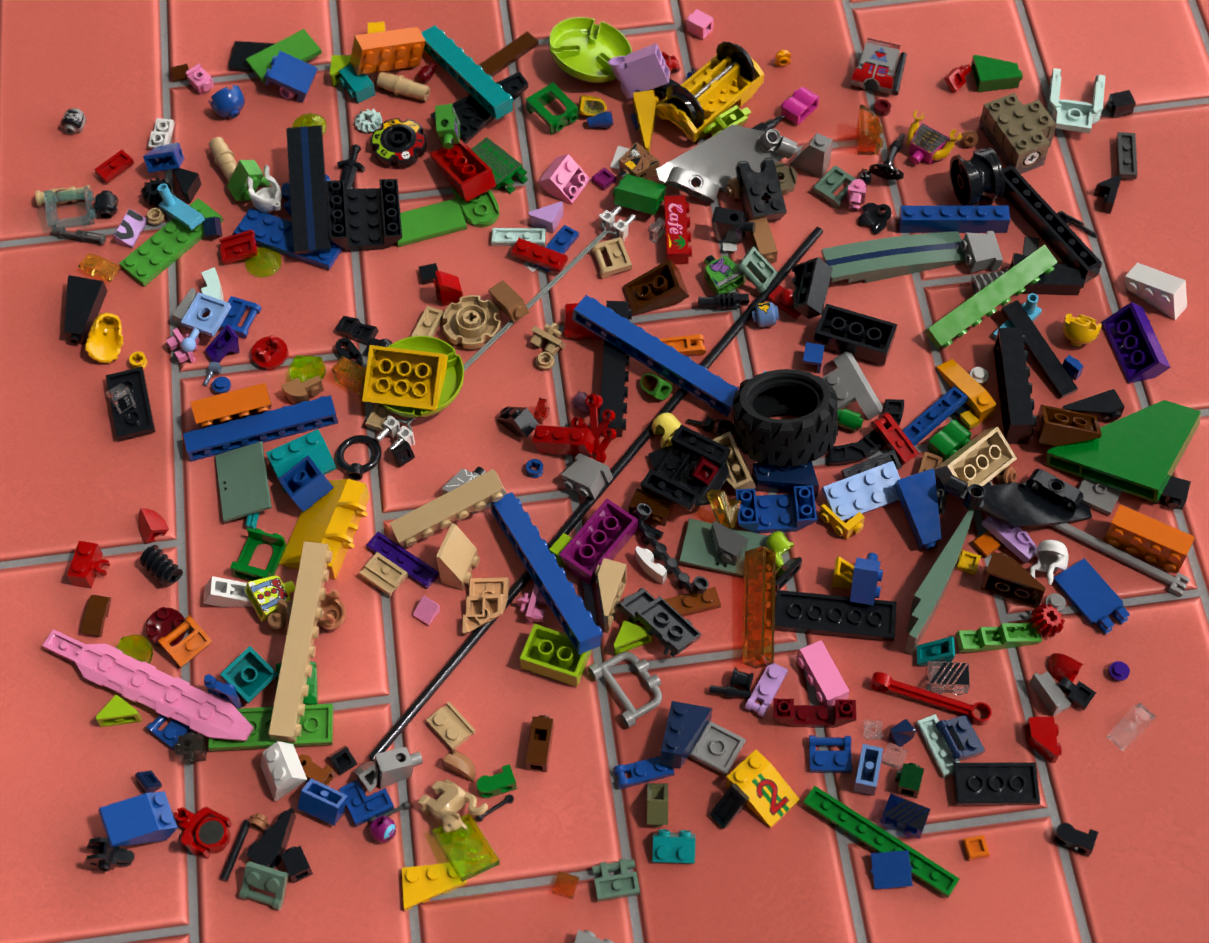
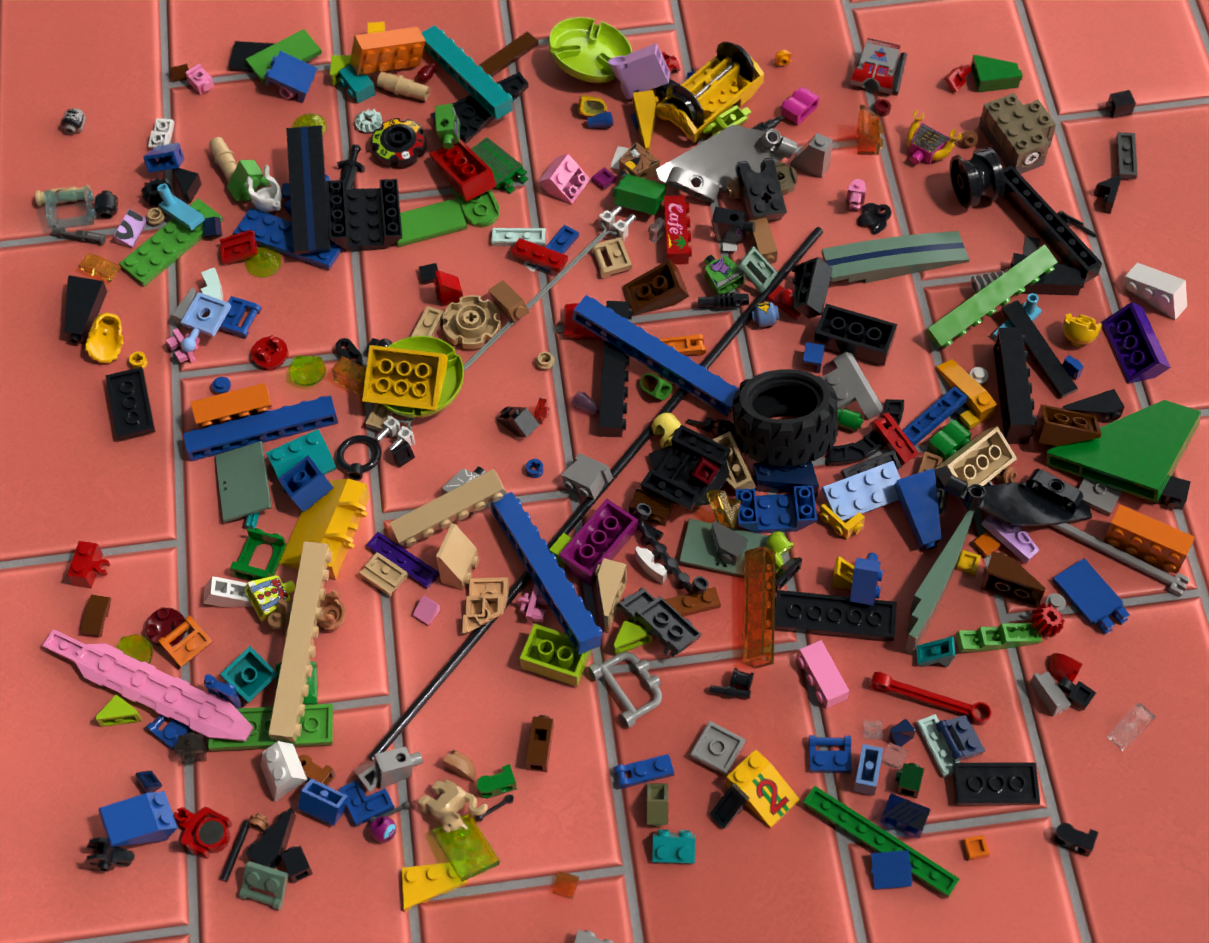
(114, 166): red plate -> none
(121, 398): clear slope -> none
(151, 525): red brick -> none
(160, 566): black piece -> none
(214, 367): sand blue hand -> none
(222, 344): dark purple slope -> none
(228, 102): blue cylinder -> none
(297, 392): medium nougat brick -> none
(342, 760): black slope -> none
(355, 330): black slope -> none
(450, 726): tan plate -> none
(538, 100): green panel -> none
(547, 217): lavender slope -> none
(554, 343): tan hips -> none
(563, 440): red brick -> none
(596, 430): red plant -> none
(616, 886): sand green plate -> none
(682, 732): dark blue wedge -> none
(699, 24): bright pink brick -> none
(766, 689): lavender plate -> none
(812, 715): dark red slope -> none
(830, 183): sand green plate -> none
(865, 176): black plate -> none
(887, 168): black dish -> none
(947, 677): clear brick -> none
(953, 218): blue brick -> none
(981, 251): light grey hips -> none
(1042, 736): red slope -> none
(1051, 557): white hair -> none
(1074, 114): light aqua plate -> none
(1119, 671): dark purple plate -> none

